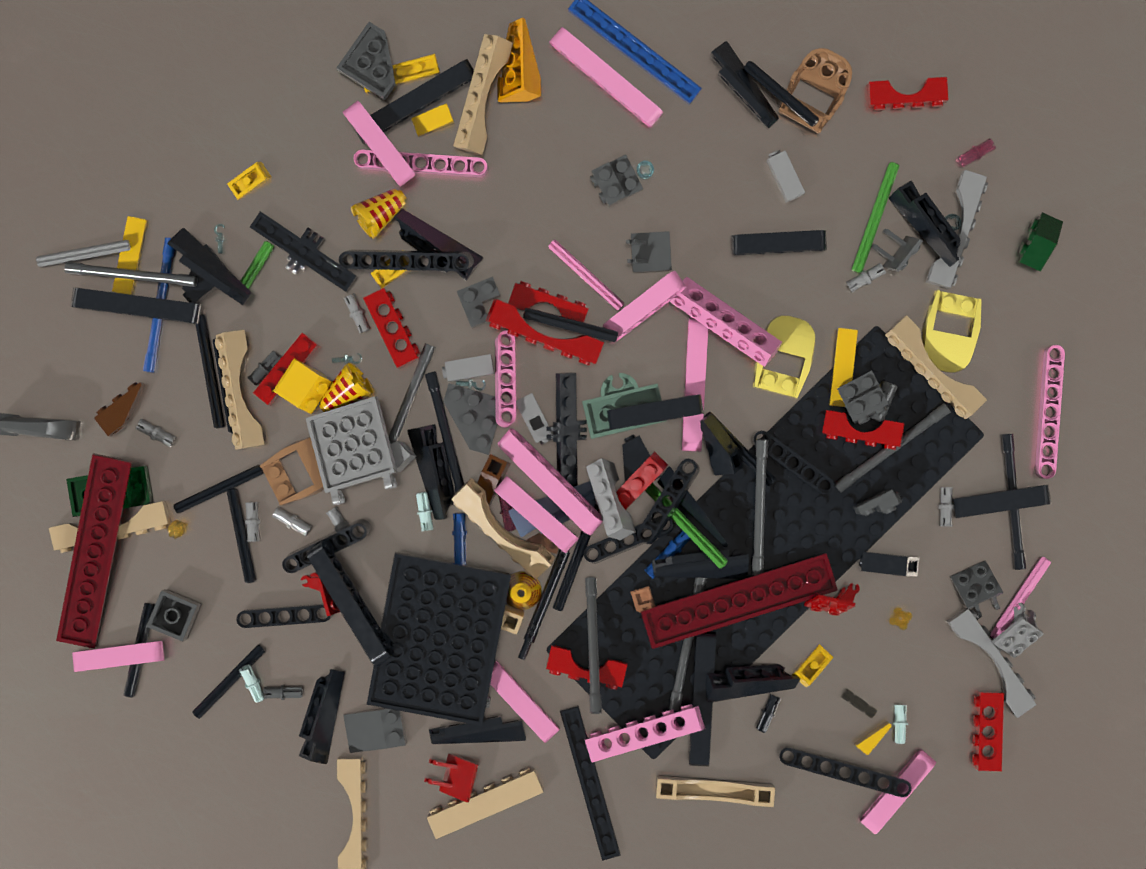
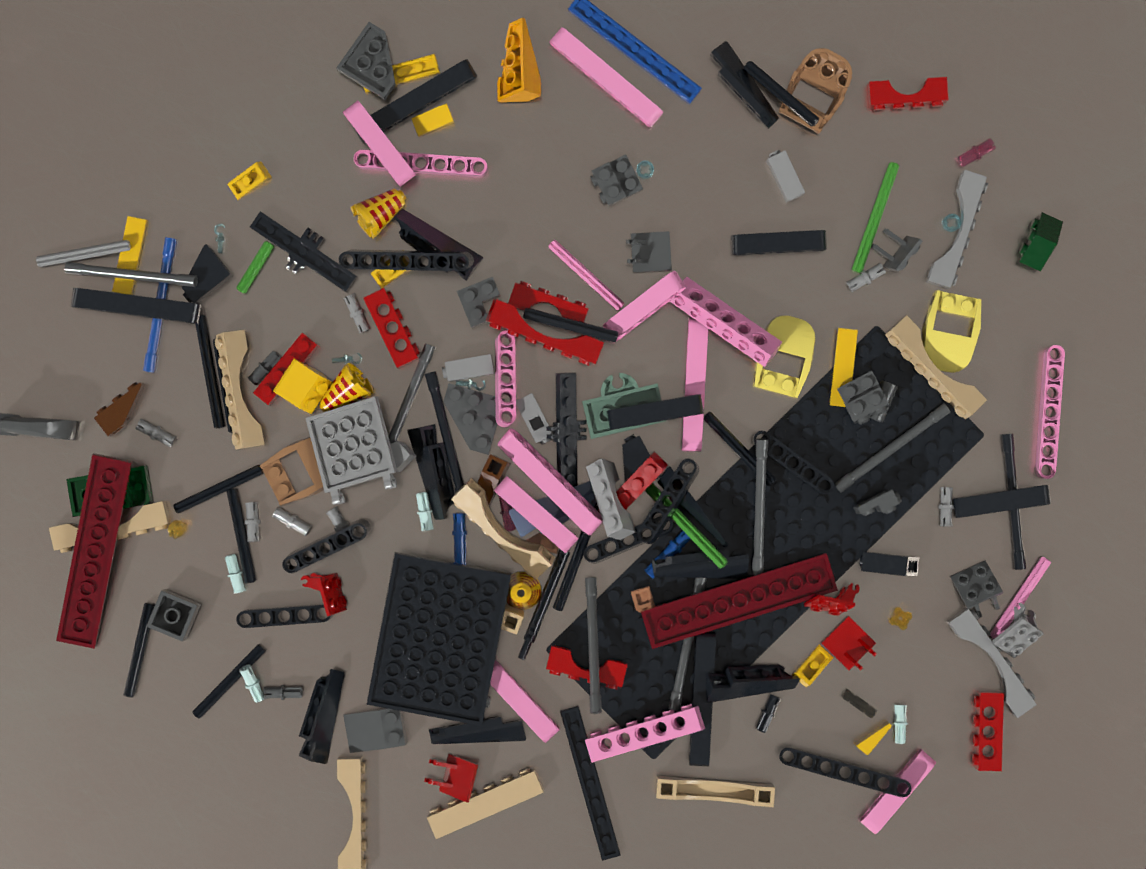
(118, 656): bright pink beam -> none
(205, 265): black wedge -> none
(235, 573): none -> light aqua axle
(350, 603): black beam -> none
(491, 58): tan arch -> none
(722, 450): black slope -> none
(837, 425): red arch -> none
(849, 643): none -> red plate
(928, 221): black wedge -> none

